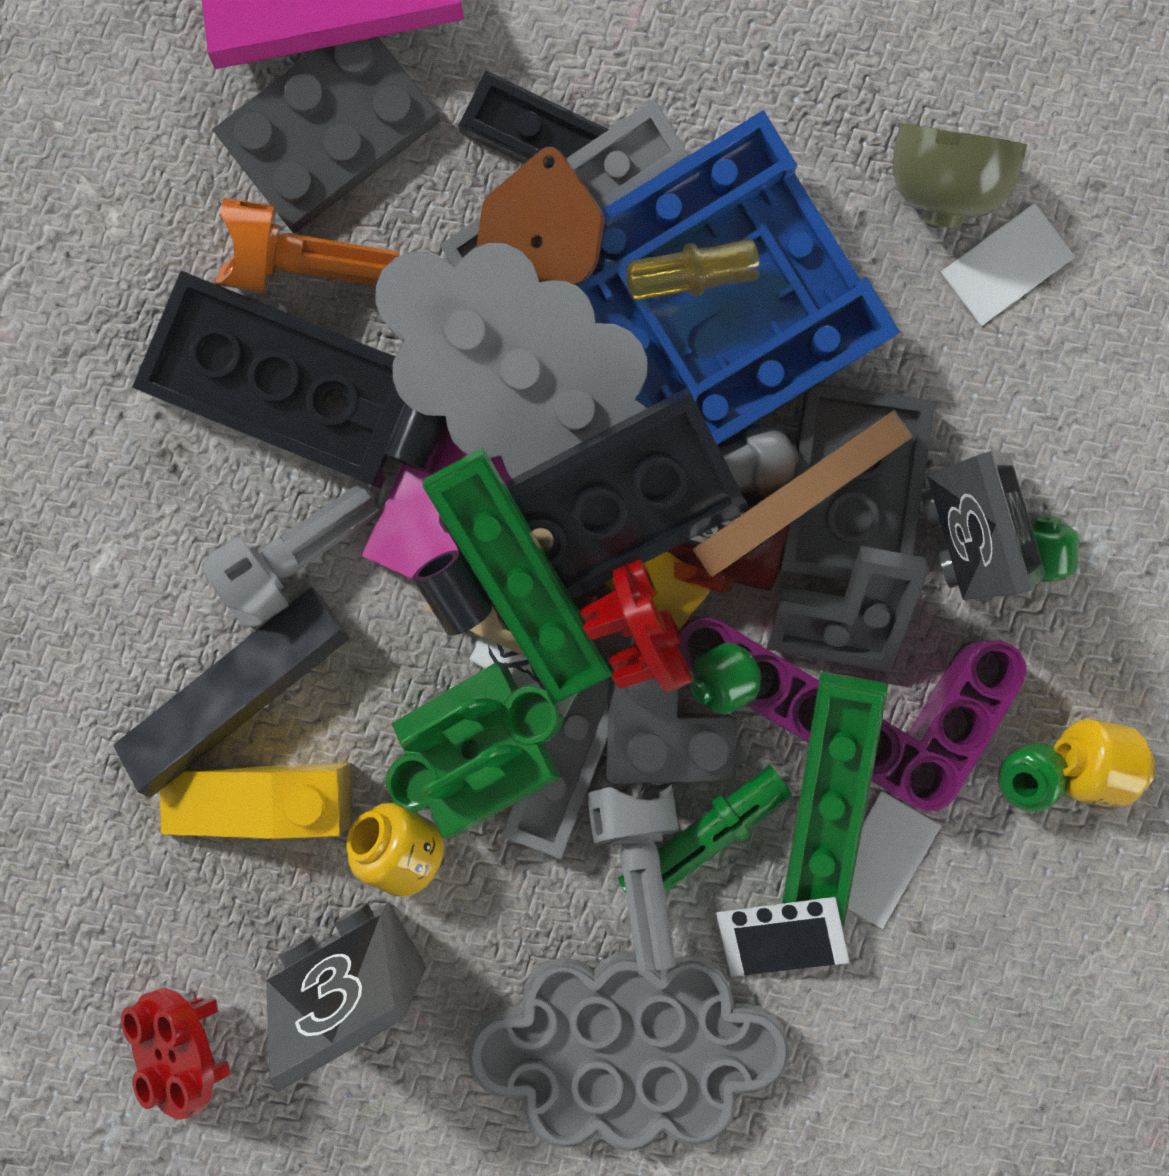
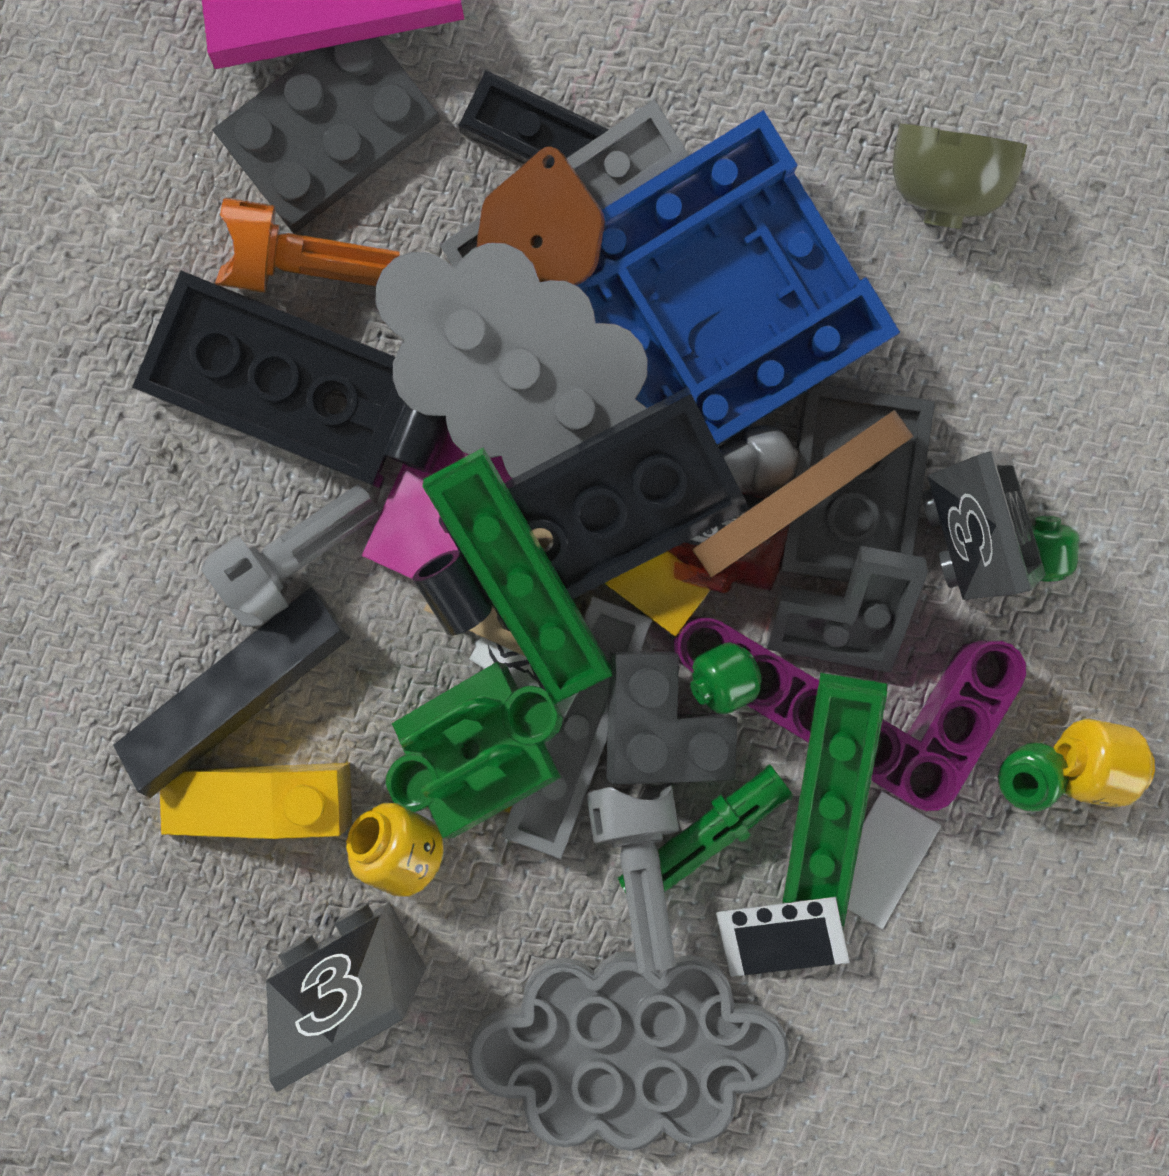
(172, 1052): red plate -> none
(654, 631): red plate -> none
(693, 270): clear yellow axle -> none
(1008, 264): white sticker -> none

